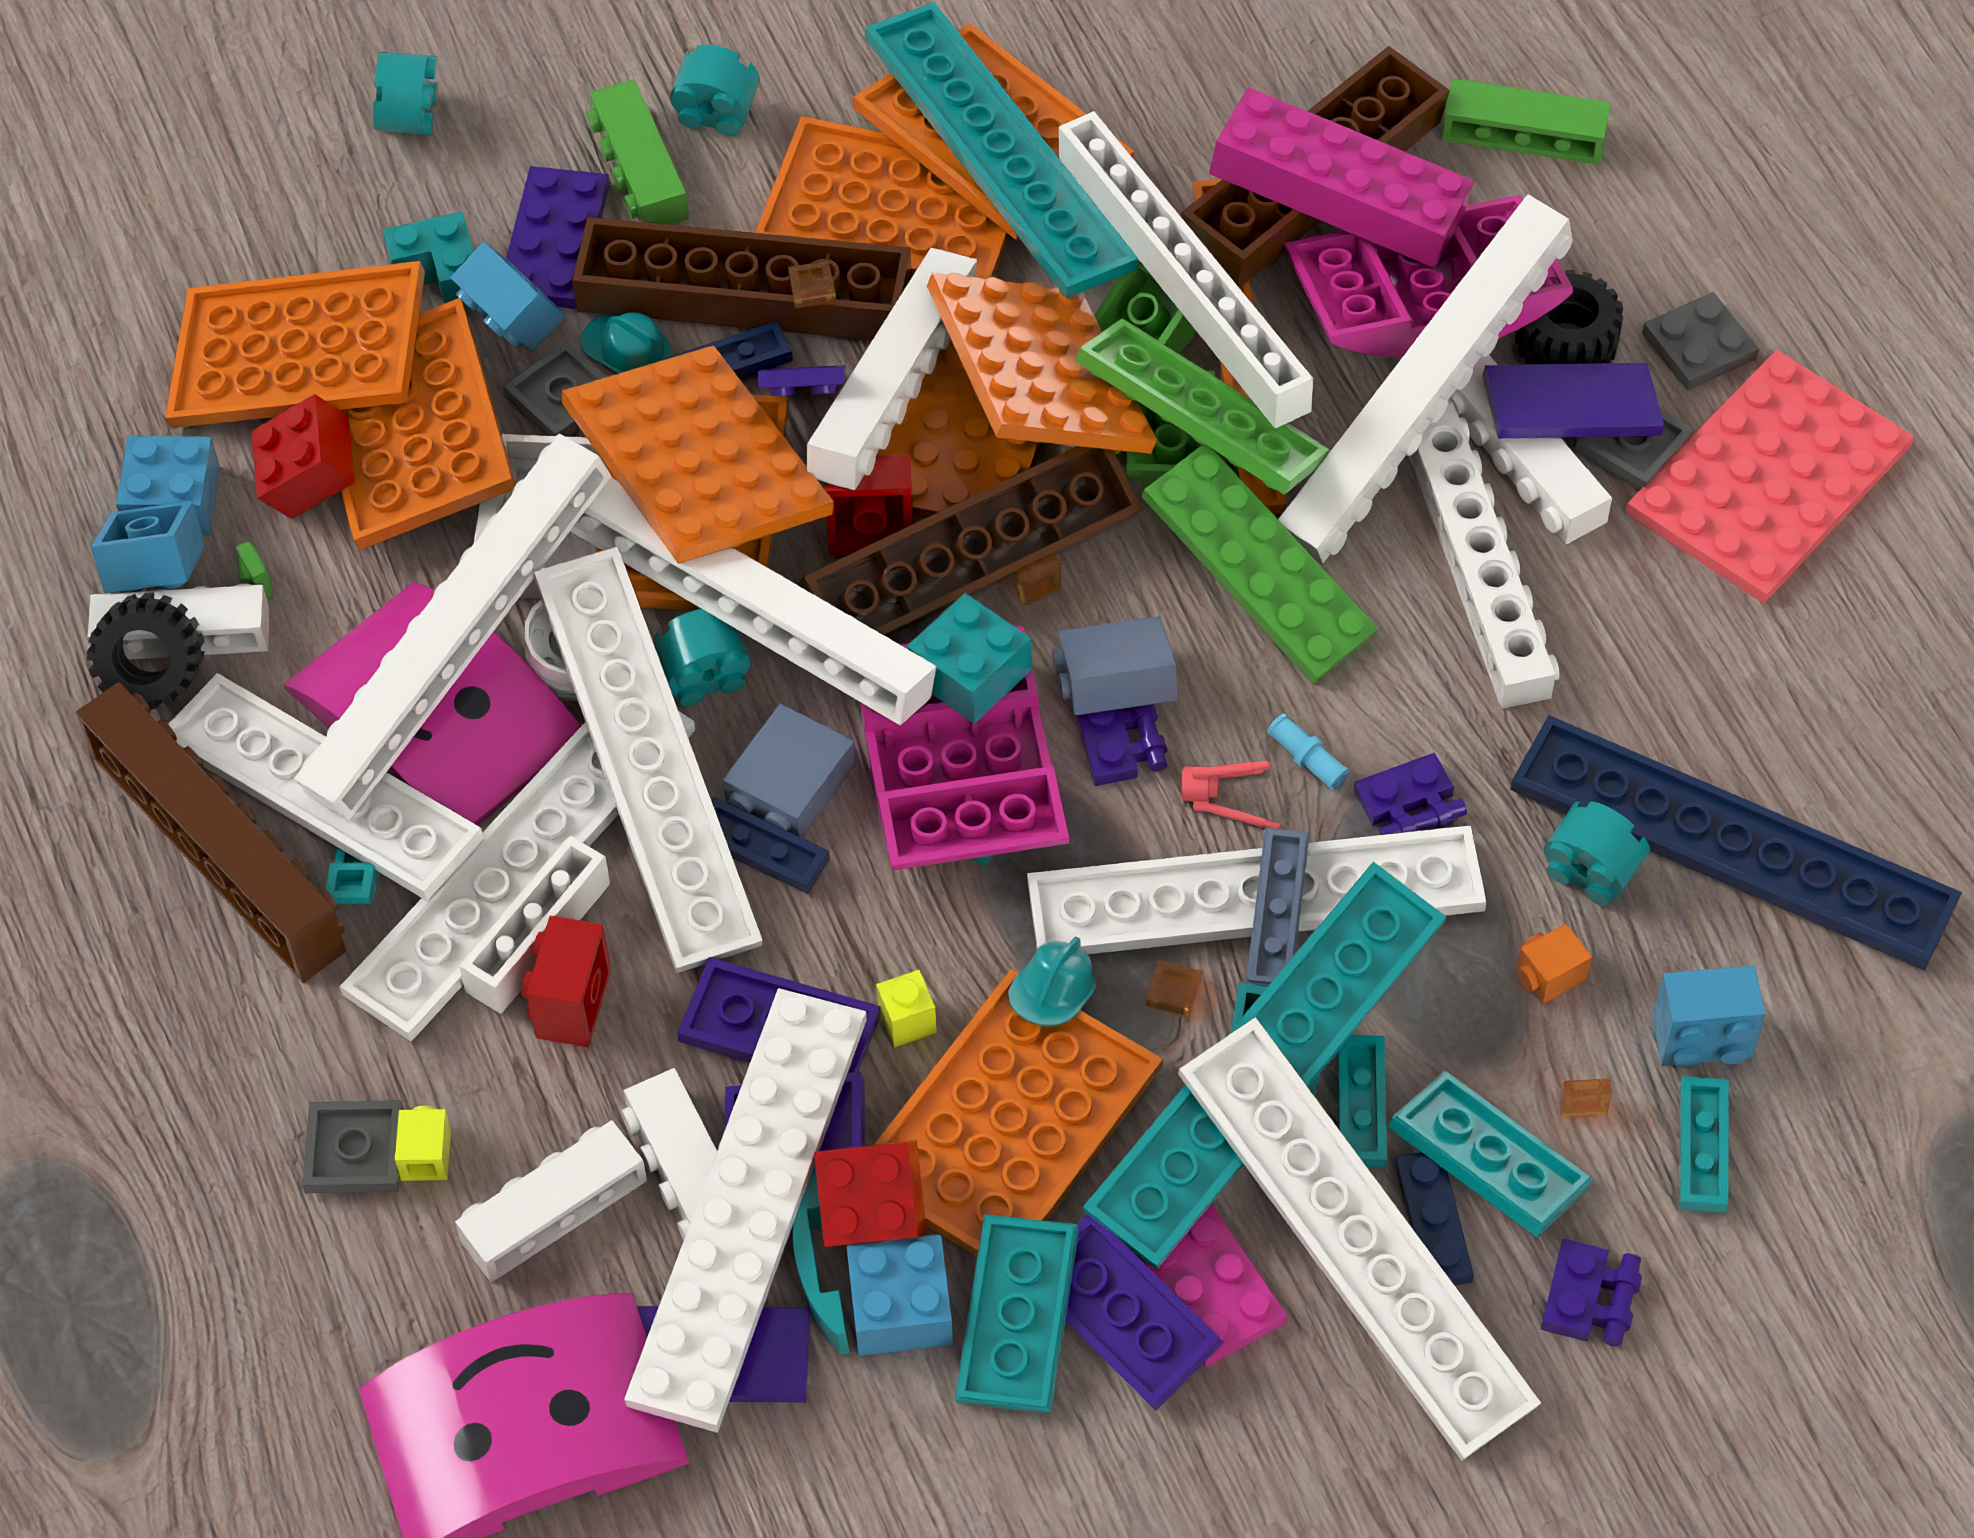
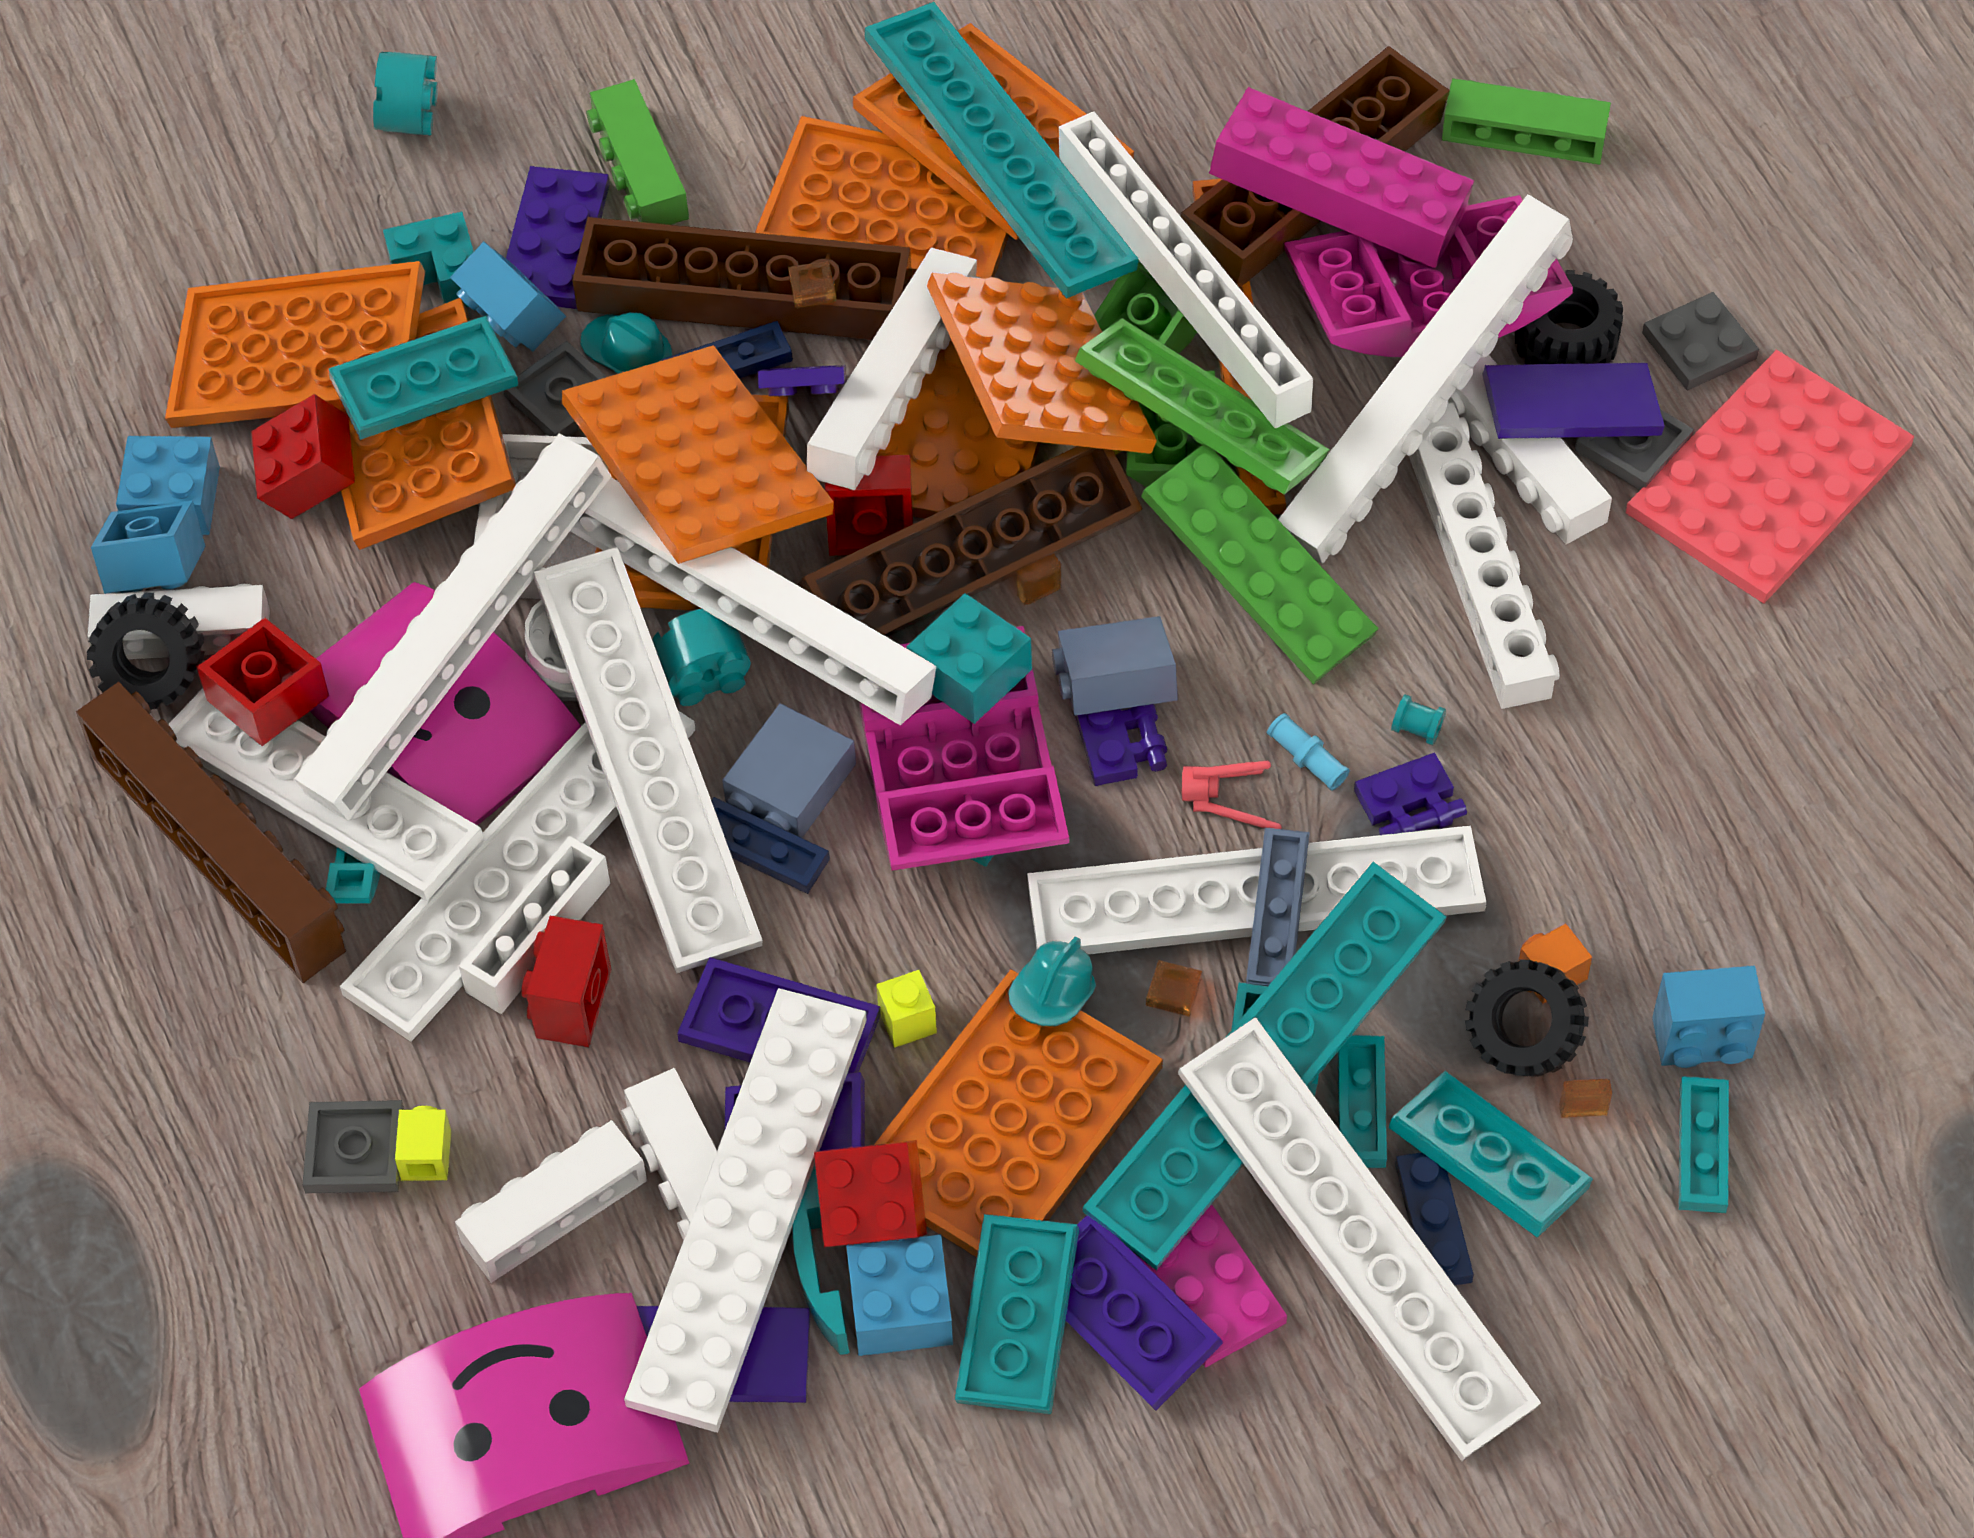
(252, 567): bright green tile -> none
(263, 681): none -> red brick
(423, 377): none -> teal tile
(714, 89): teal brick -> none
(1418, 719): none -> teal bush
(1487, 1014): none -> black tyre
(1576, 1288): dark purple plate -> none
(1595, 851): teal brick -> none
(1742, 842): dark blue plate -> none

